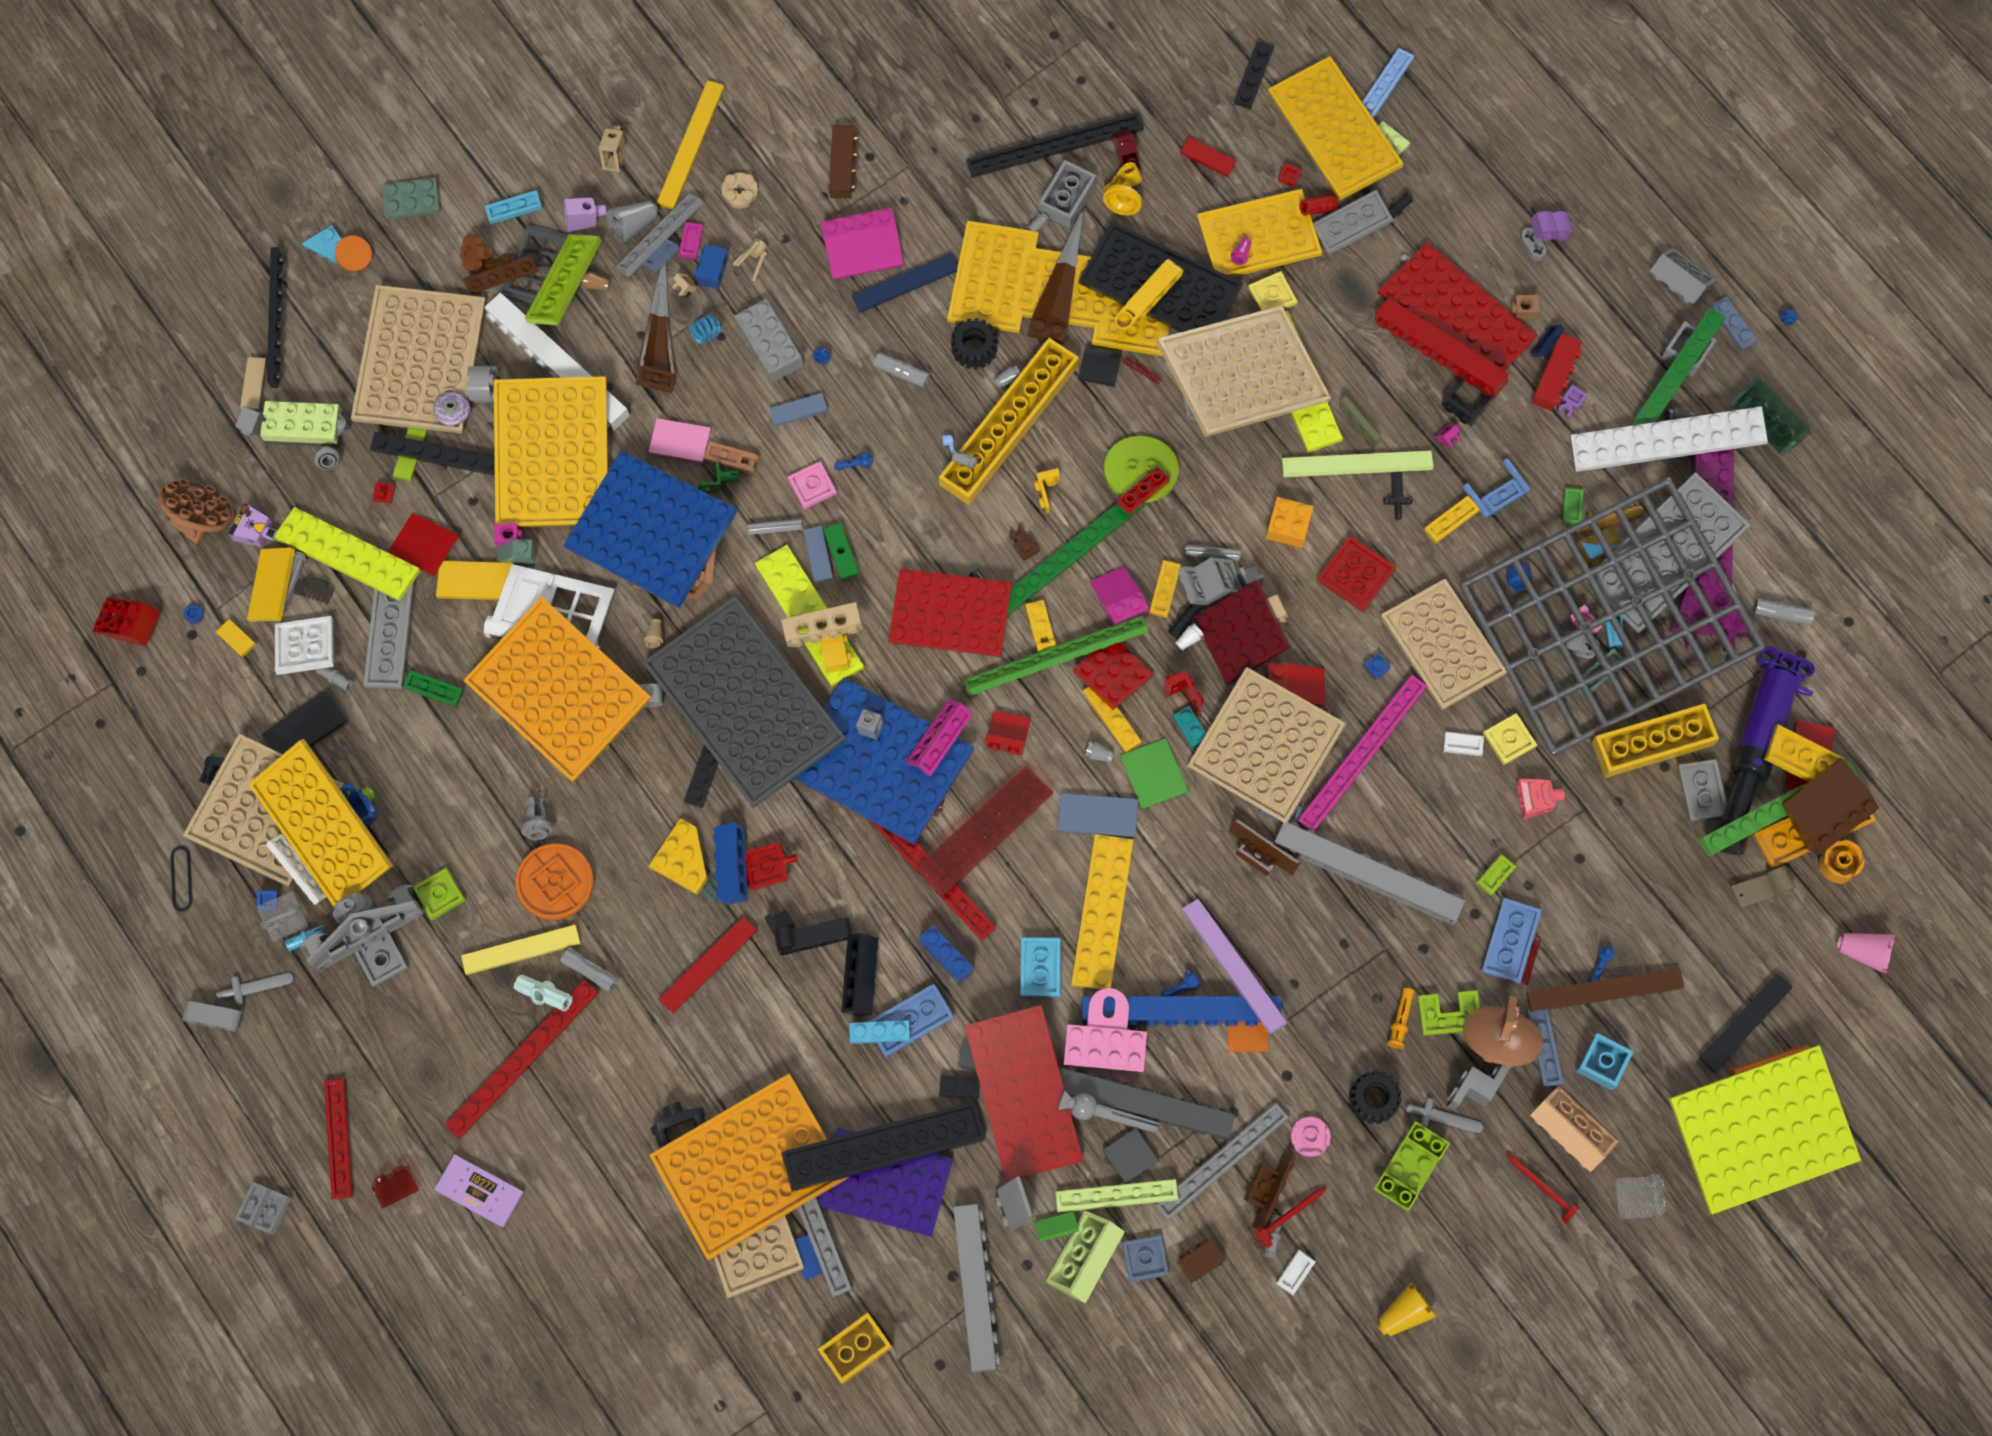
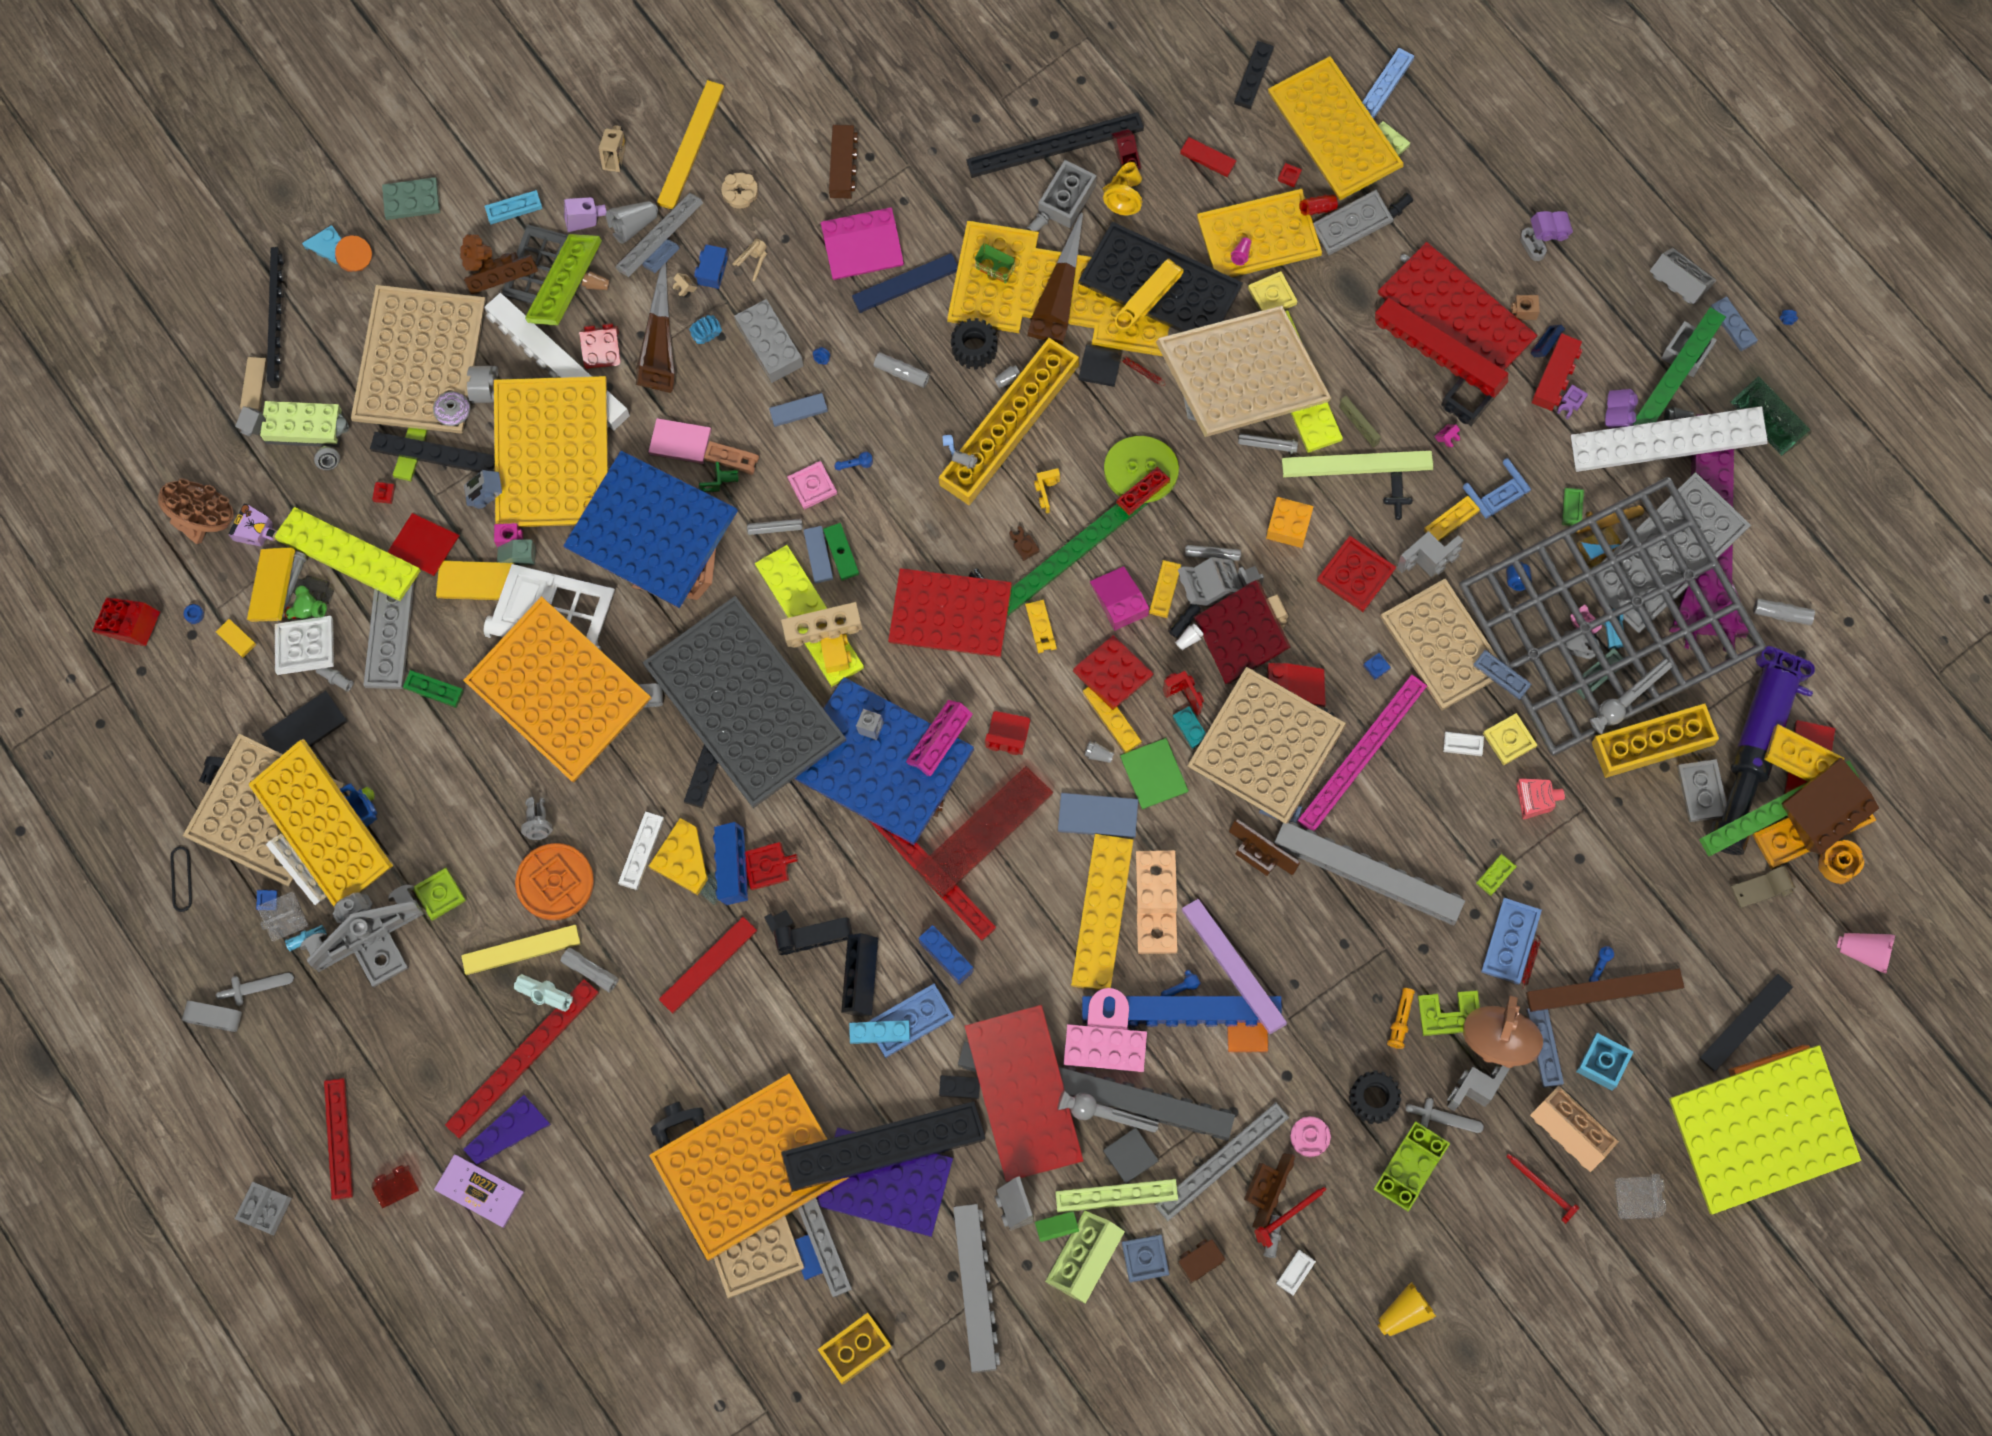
(305, 606): none -> bright green animal
(483, 489): none -> sand blue brick
(511, 1127): none -> dark purple wing
(600, 346): none -> bracket
(641, 851): none -> white plate
(654, 634): tan cone -> none
(691, 240): dark pink tile -> none
(996, 256): none -> bright green piece
(1040, 967): medium azure plate -> none
(1055, 655): bright green plate -> none
(1156, 902): none -> light nougat bracket
(1267, 442): none -> light grey axle
(1430, 554): none -> light grey bracket
(1502, 674): none -> sand blue tile
(1613, 710): none -> light grey piece
(1621, 408): none -> medium lavender brick

